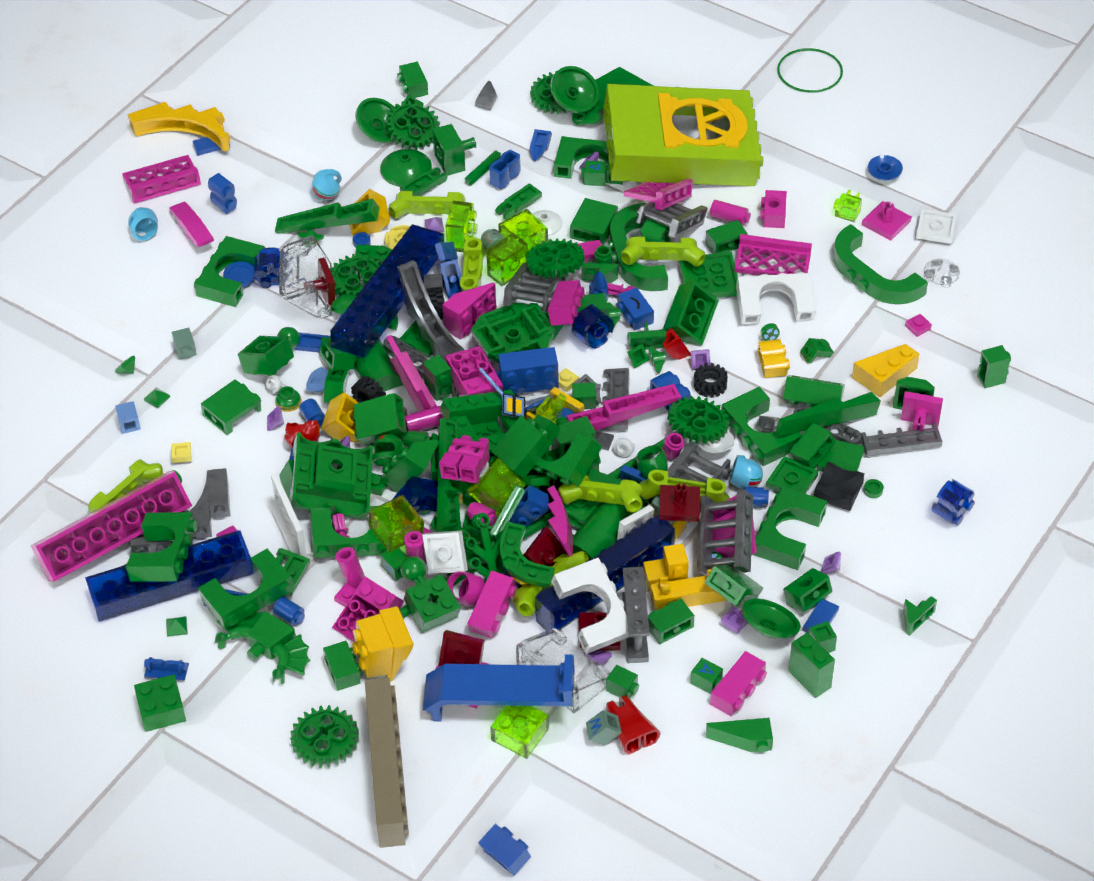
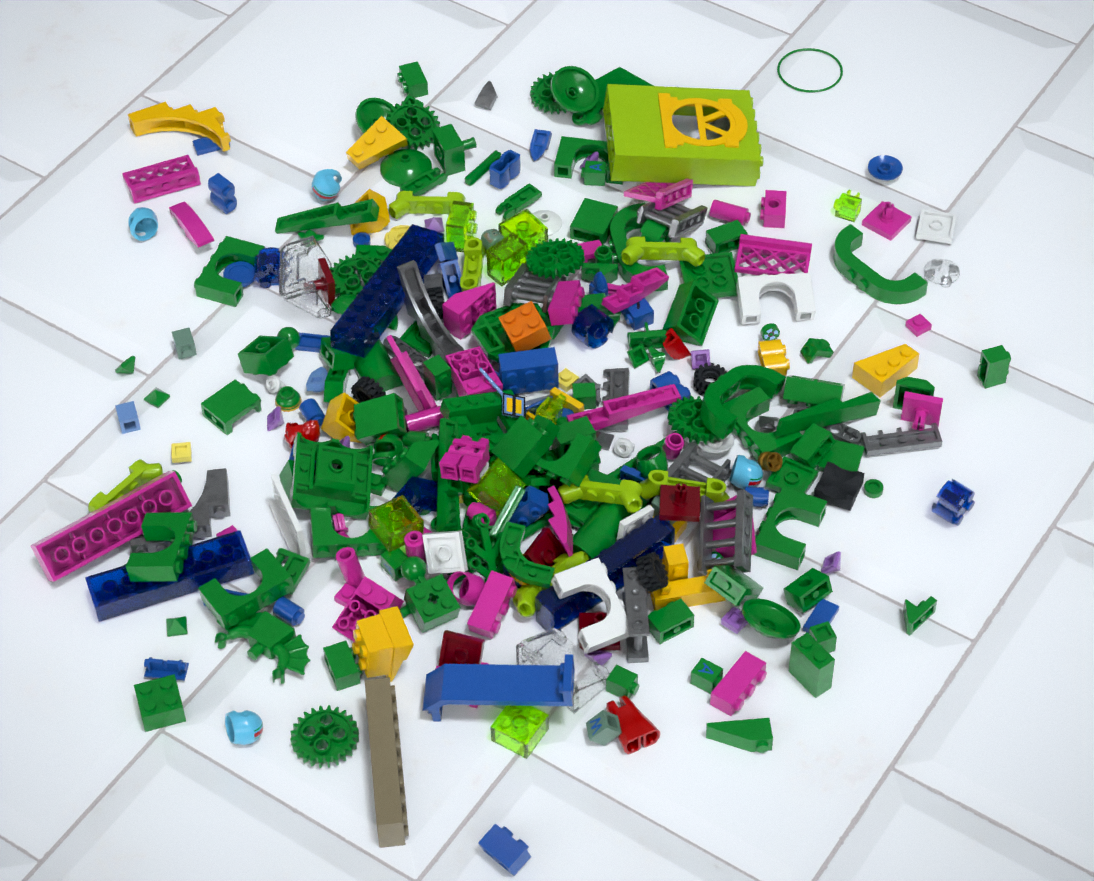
(246, 727): none -> medium azure helmet
(375, 143): none -> yellow wedge
(525, 327): none -> orange brick
(638, 288): none -> dark pink slope
(652, 572): none -> black tyre
(742, 377): none -> green arch
(774, 458): none -> pearl gold wheel

